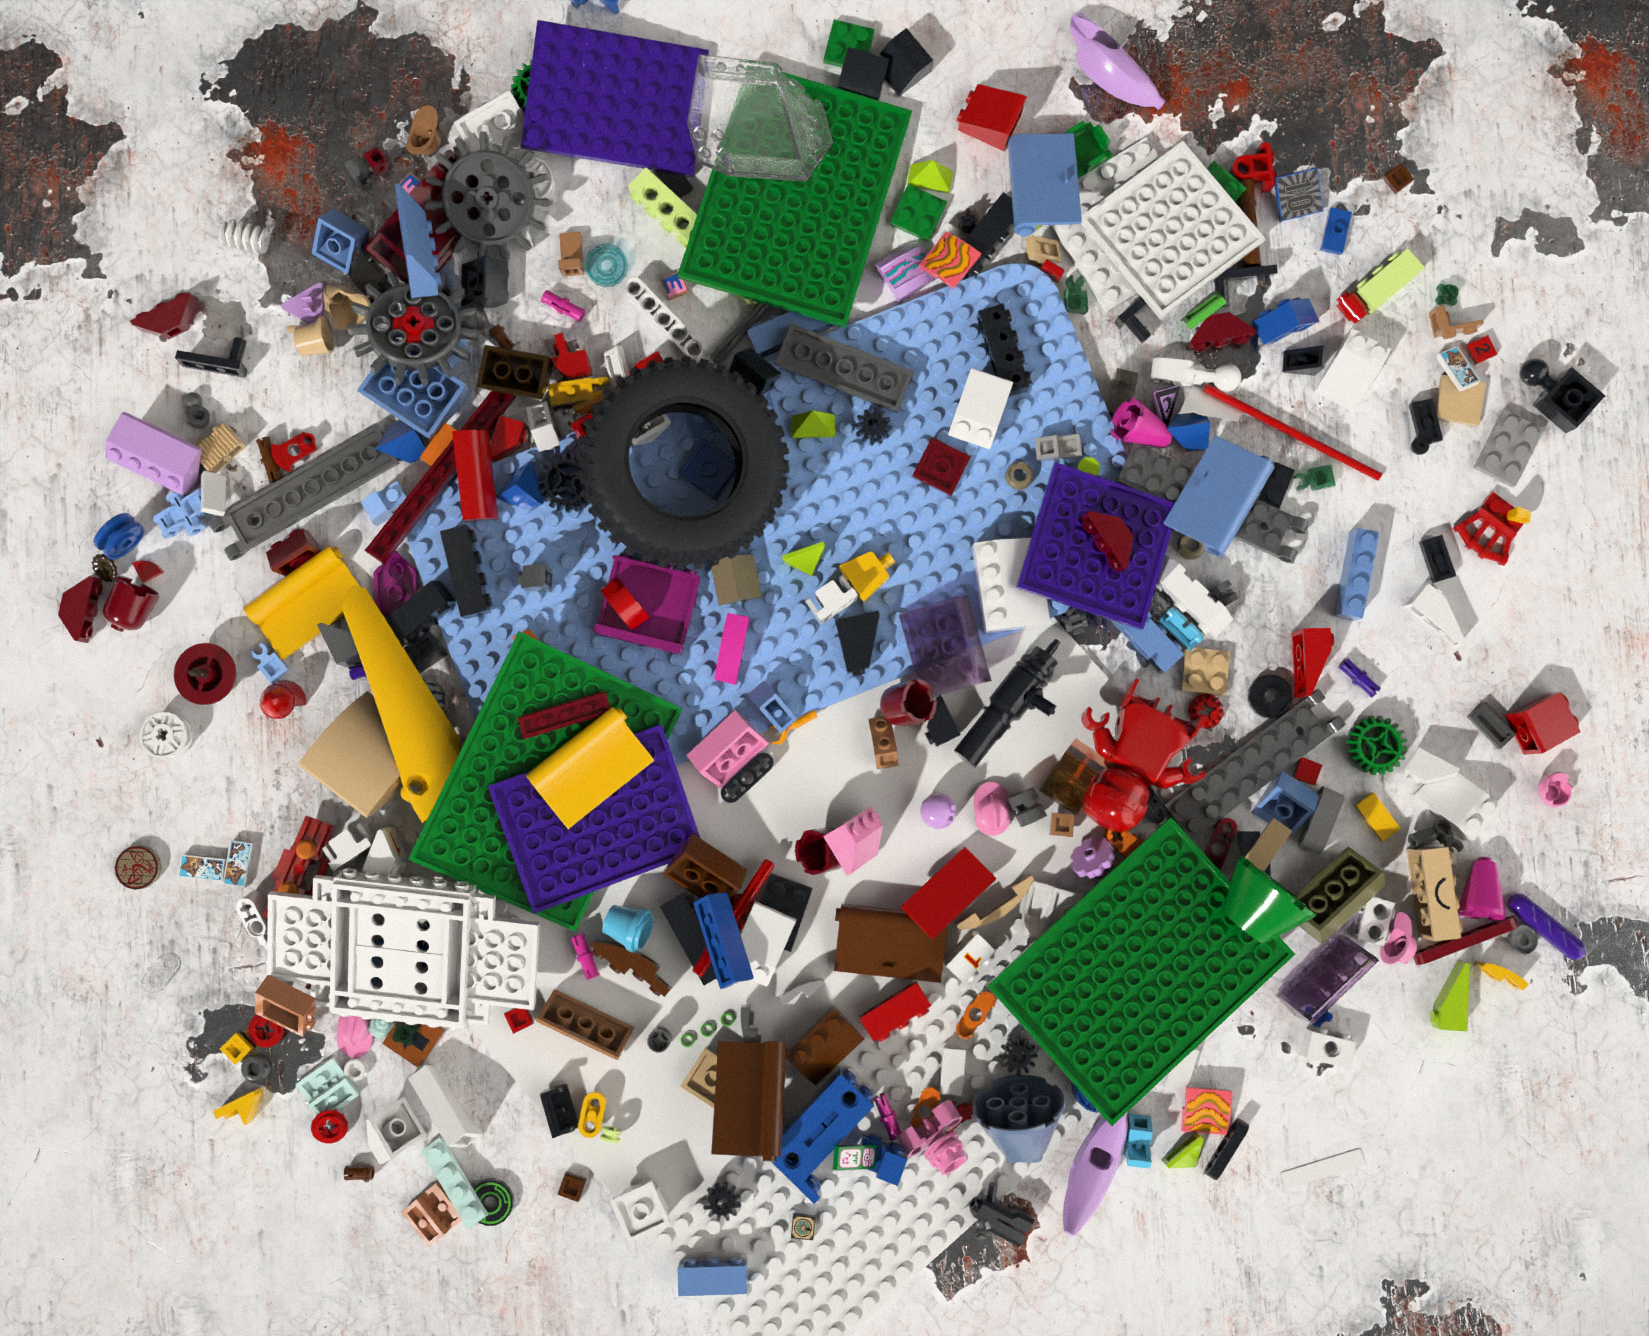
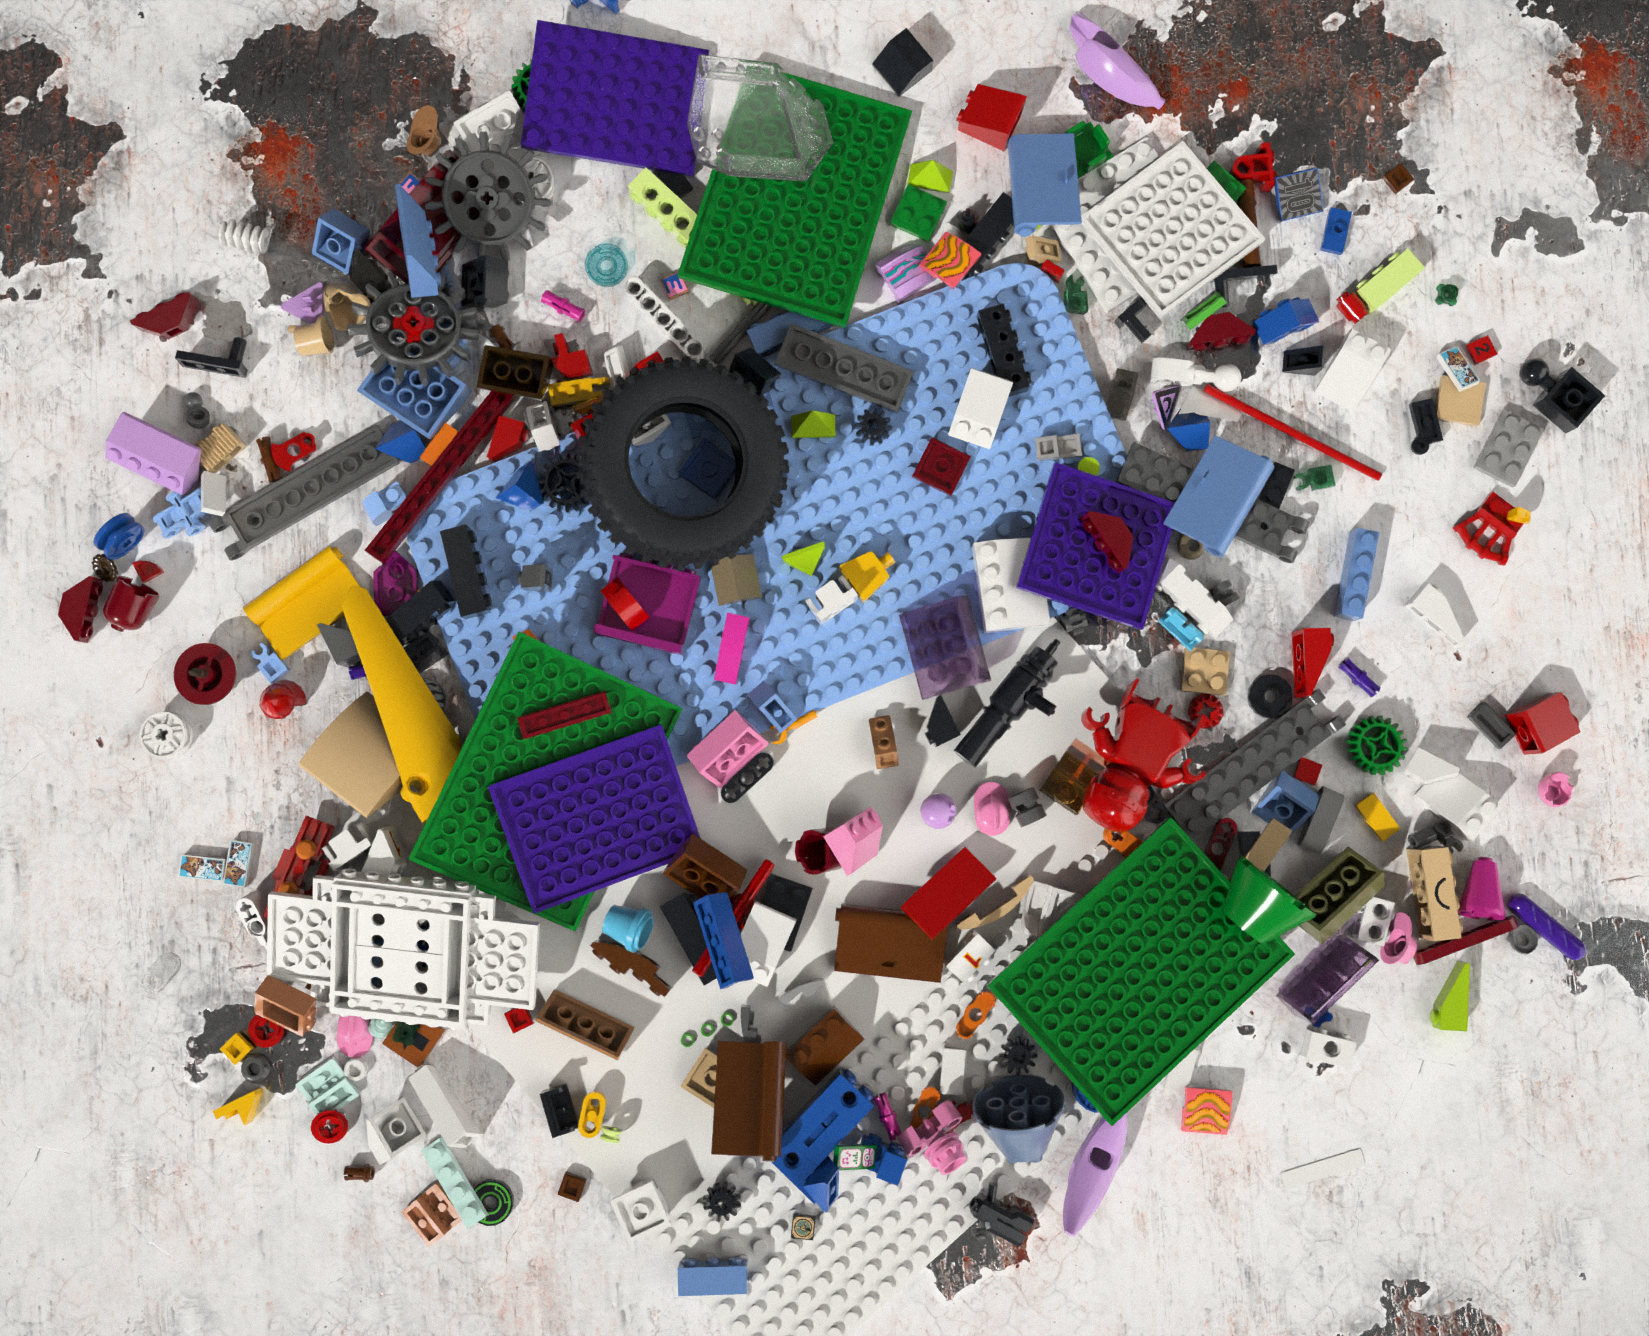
(137, 867): tile -> none
(292, 552): dark red slope -> none
(374, 161): leg -> none
(475, 475): red brick -> none
(571, 254): medium nougat bracket -> none
(585, 956): dark pink pin -> none
(590, 767): yellow door -> none
(657, 1042): dark grey wheel -> none
(824, 1184): none -> blue slope
(845, 35): green plate -> none
(857, 640): black slope -> none
(863, 73): black slope -> none
(895, 1012): red brick -> none
(908, 703): dark red cylinder -> none
(1012, 482): dark tan piece -> none
(1062, 824): medium nougat plate -> none
(1093, 858): lavender plant -> none
(1138, 1141): medium azure brick -> none
(1139, 425): dark pink cone -> none
(1153, 644): medium blue brick -> none
(1185, 1154): lime slope -> none
(1226, 1149): black beam -> none
(1437, 559): black plate -> none
(1440, 324): medium nougat bracket -> none
(1498, 973): yellow slope -> none

